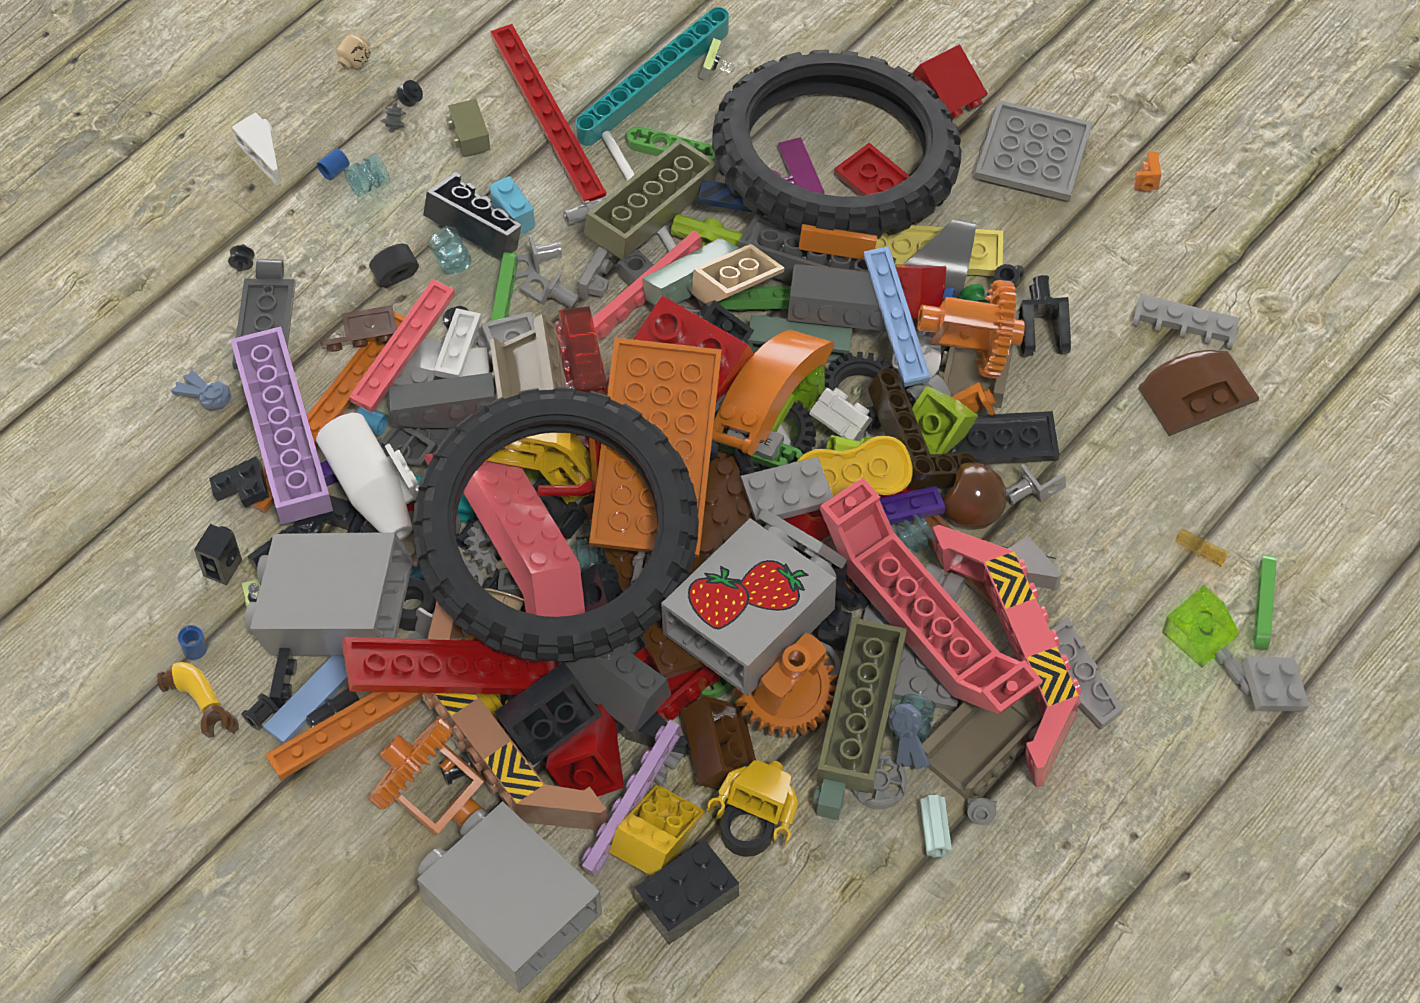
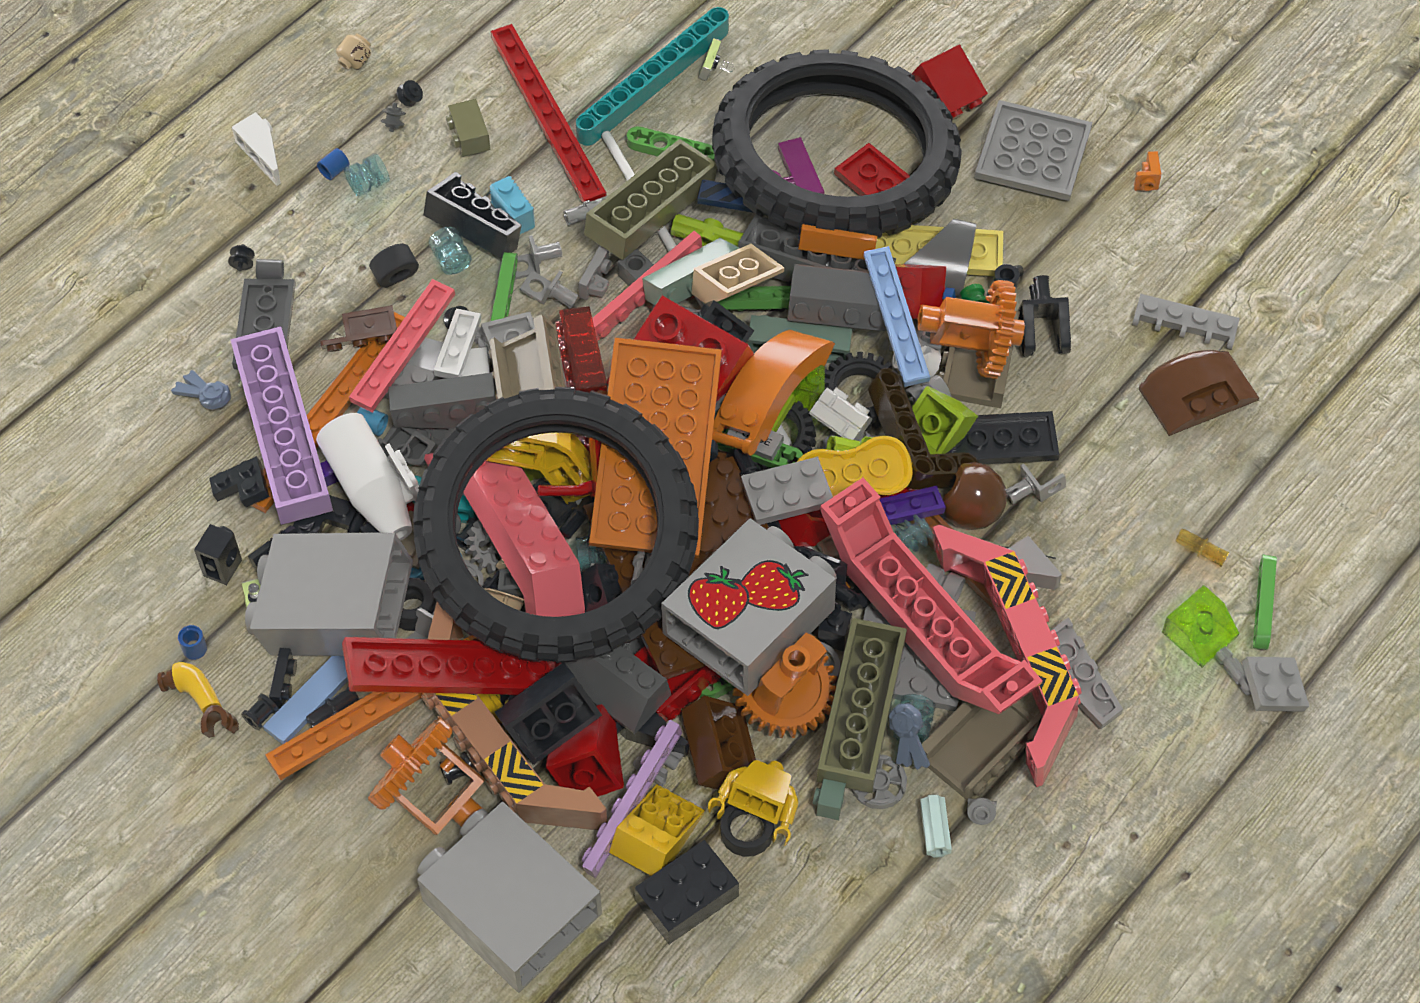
(802, 540): light grey plate -> none
(976, 398): orange bracket -> none

